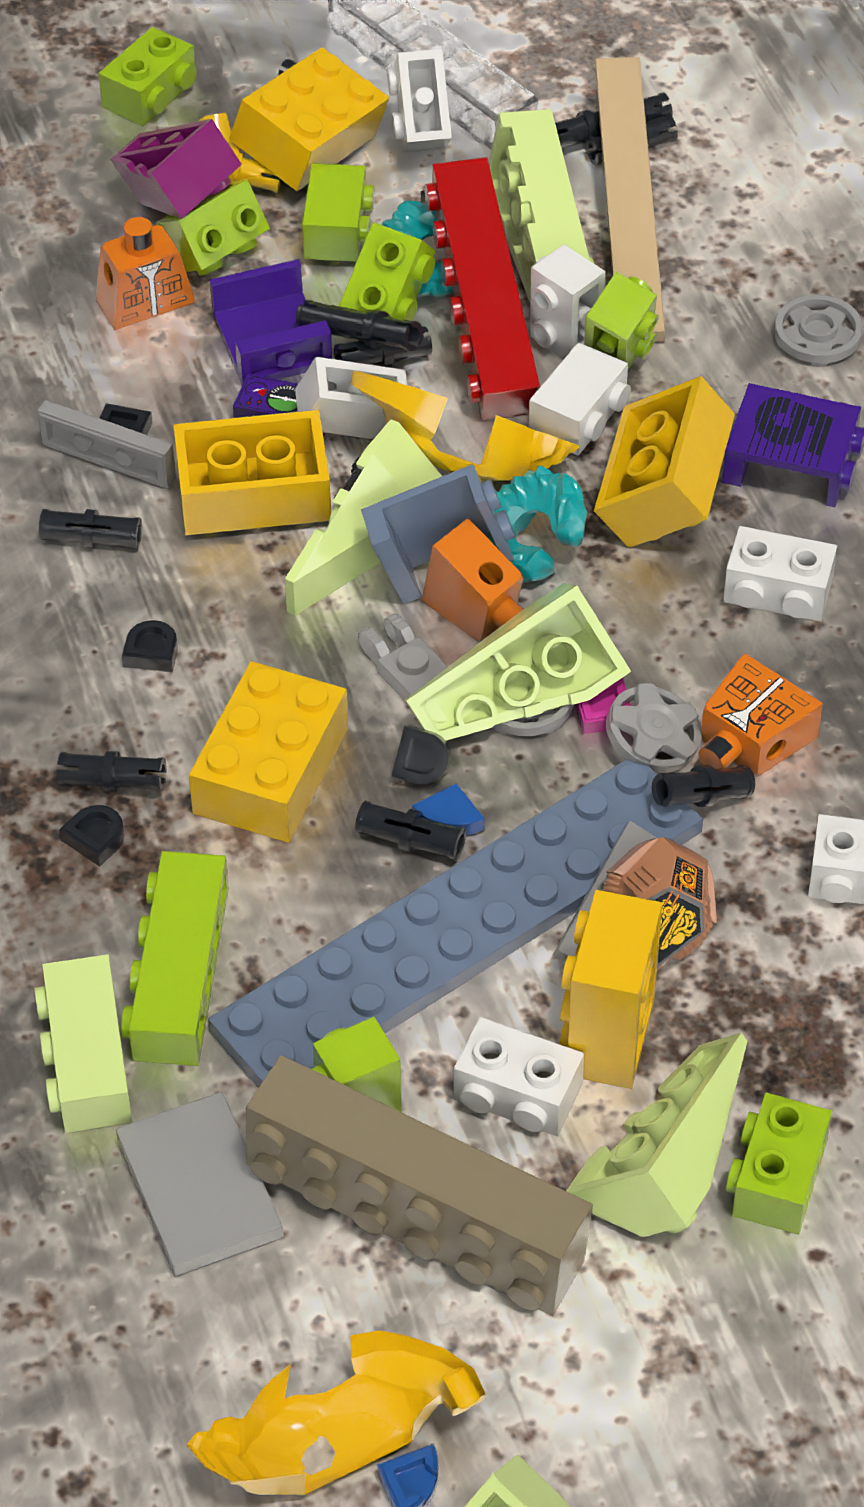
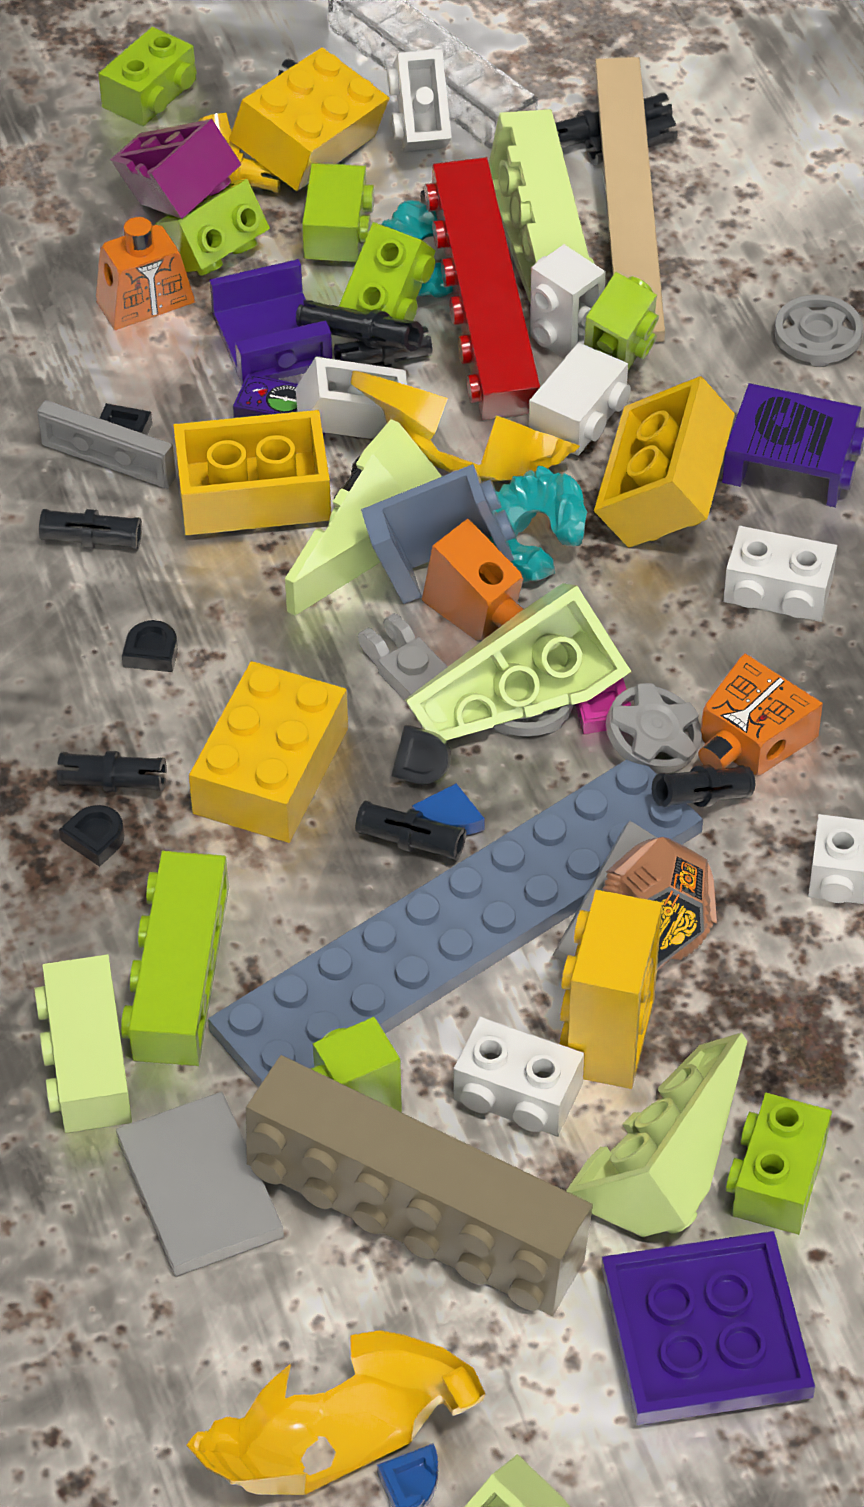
(706, 1328): none -> dark purple plate

